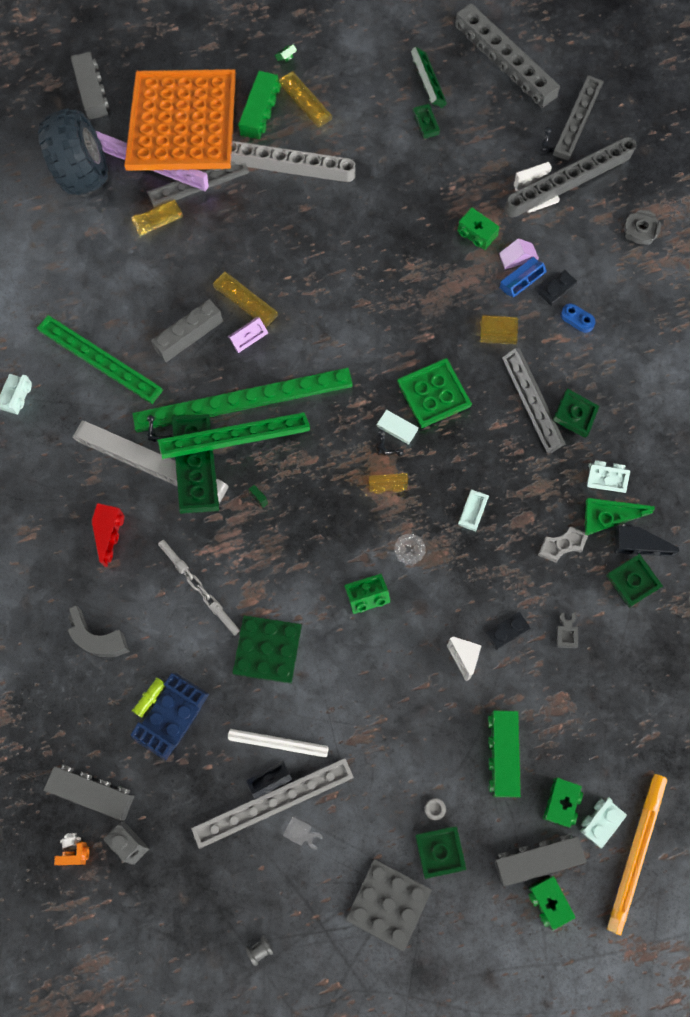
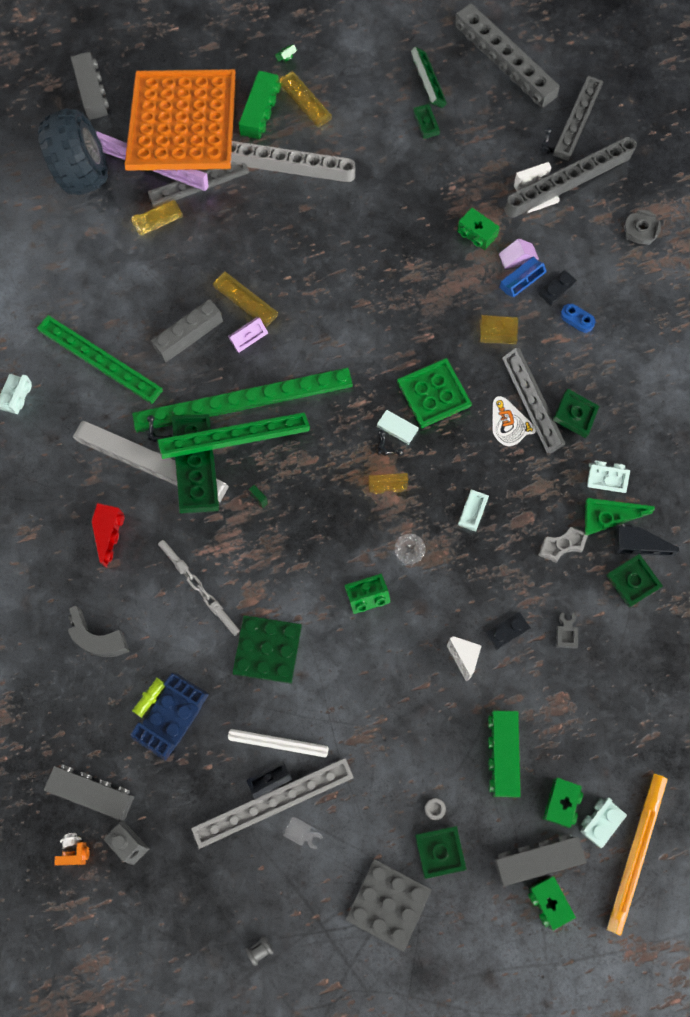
(509, 423): none -> sticker

